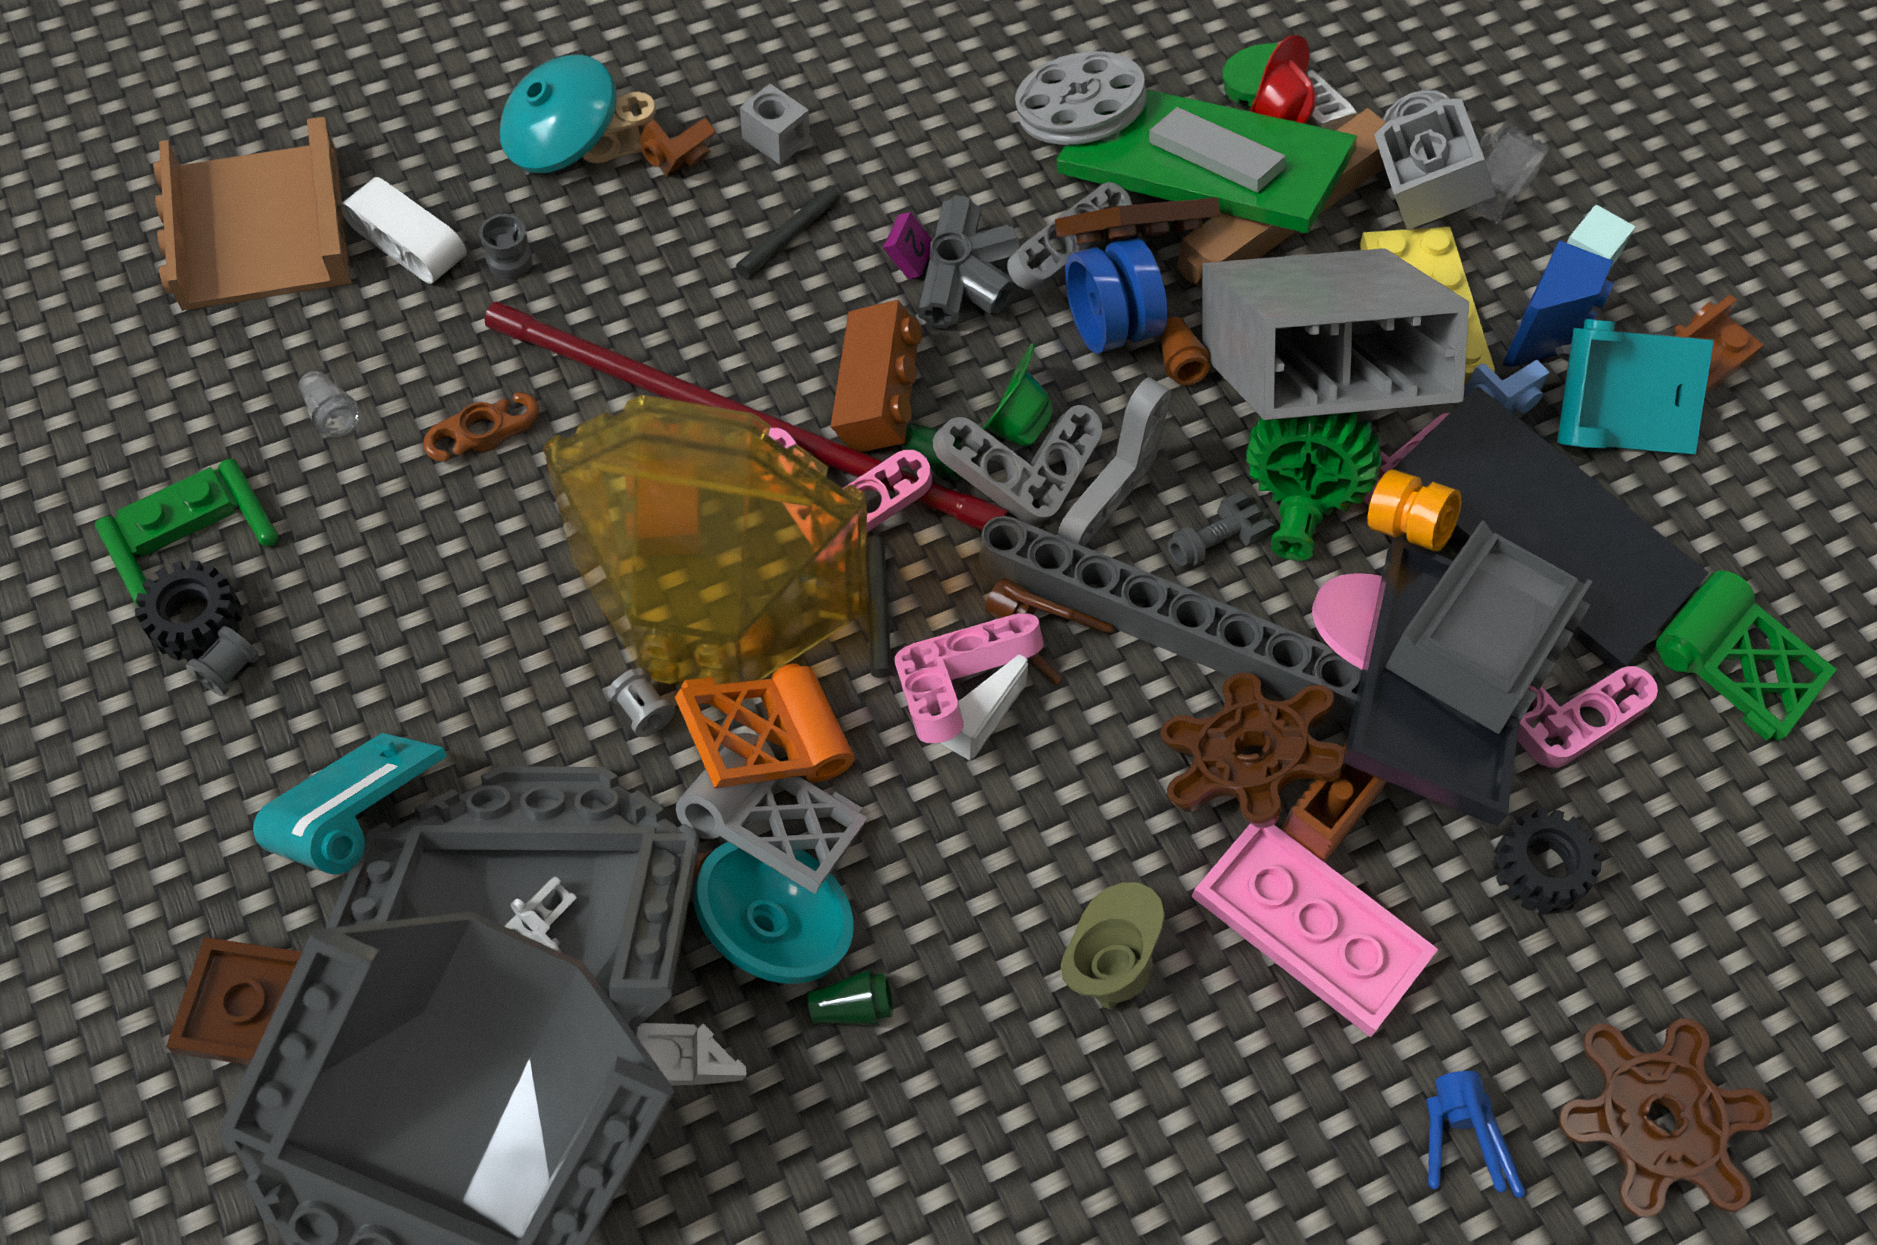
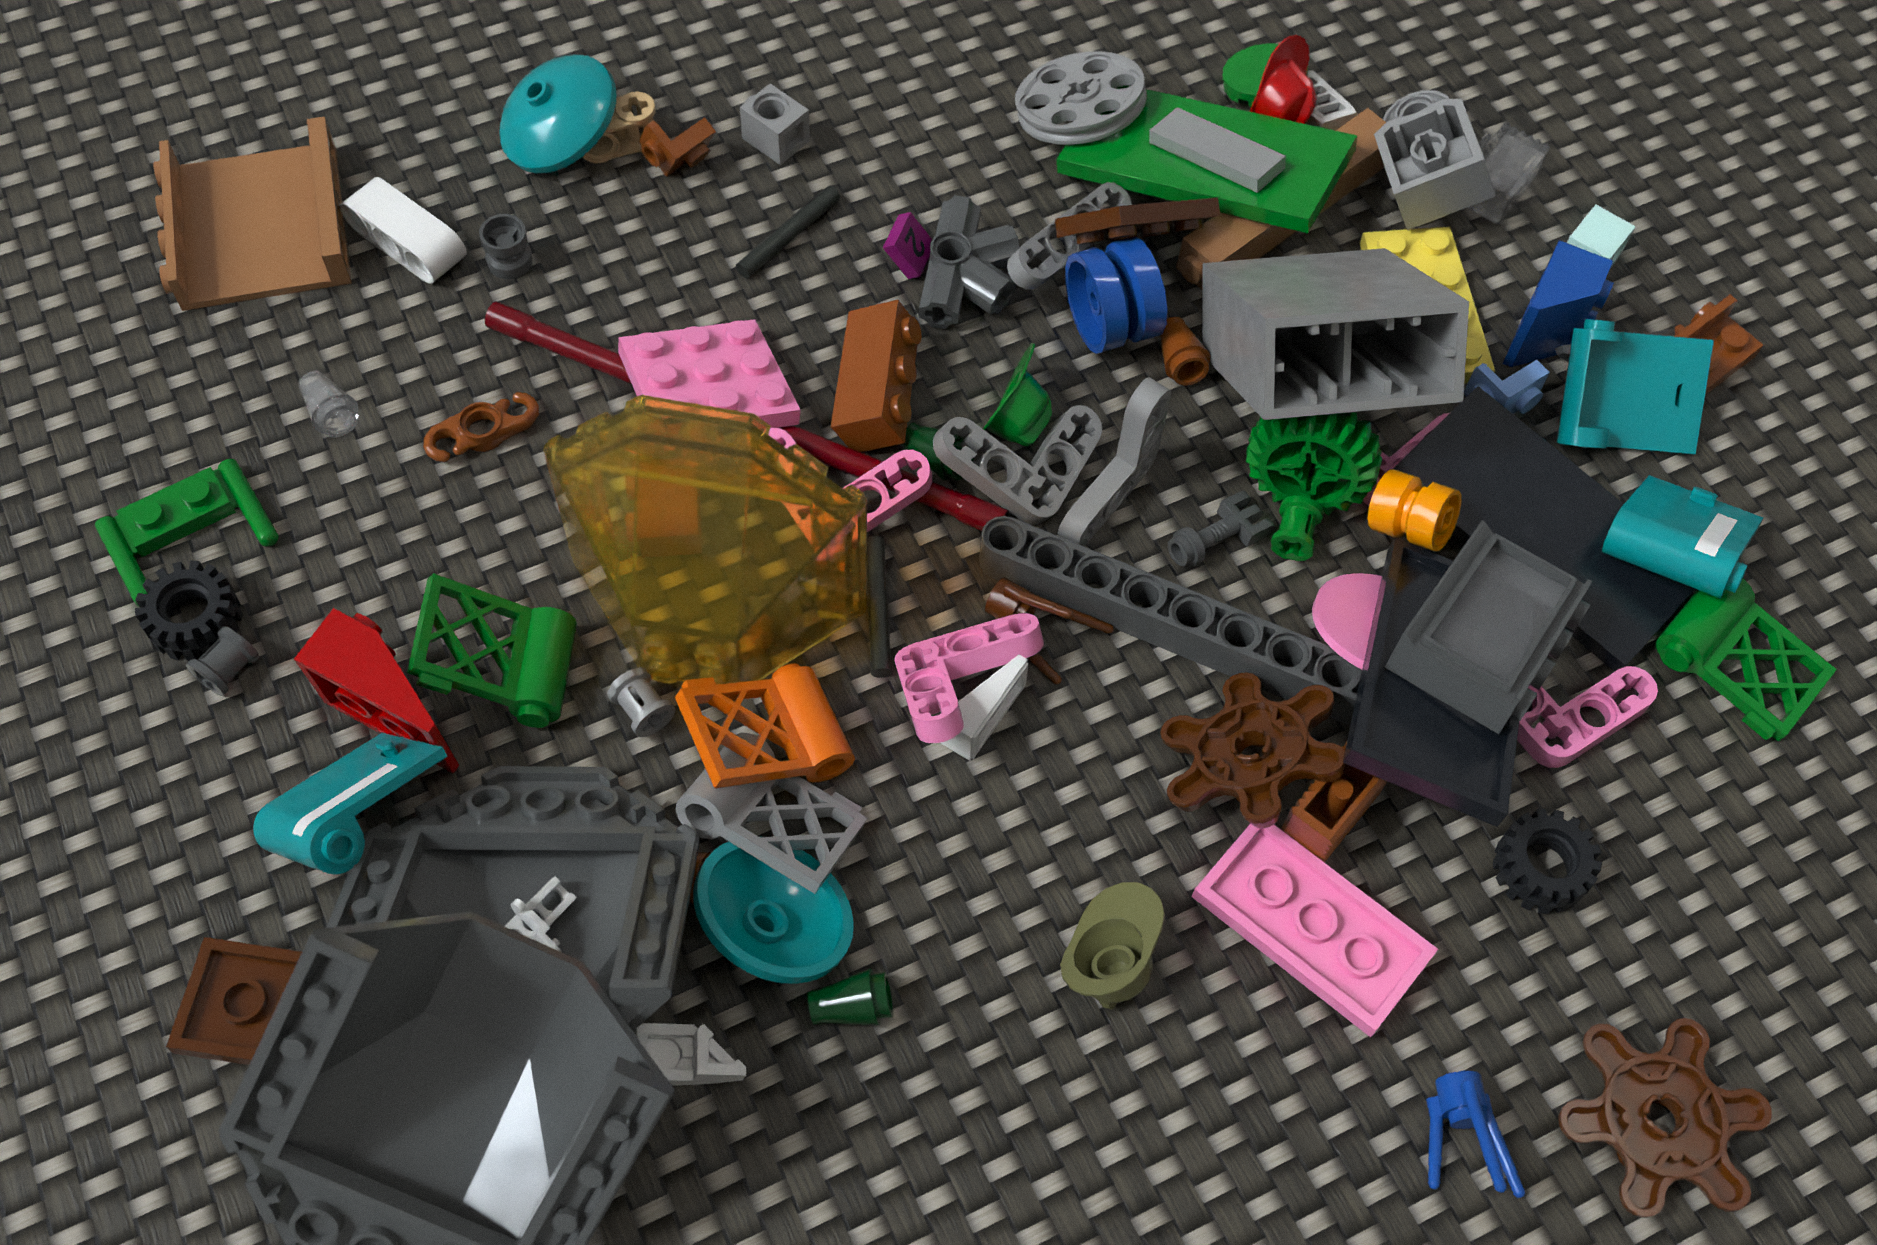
(362, 680): none -> red slope
(535, 659): none -> green piece
(711, 367): none -> bright pink plate
(1683, 536): none -> teal door

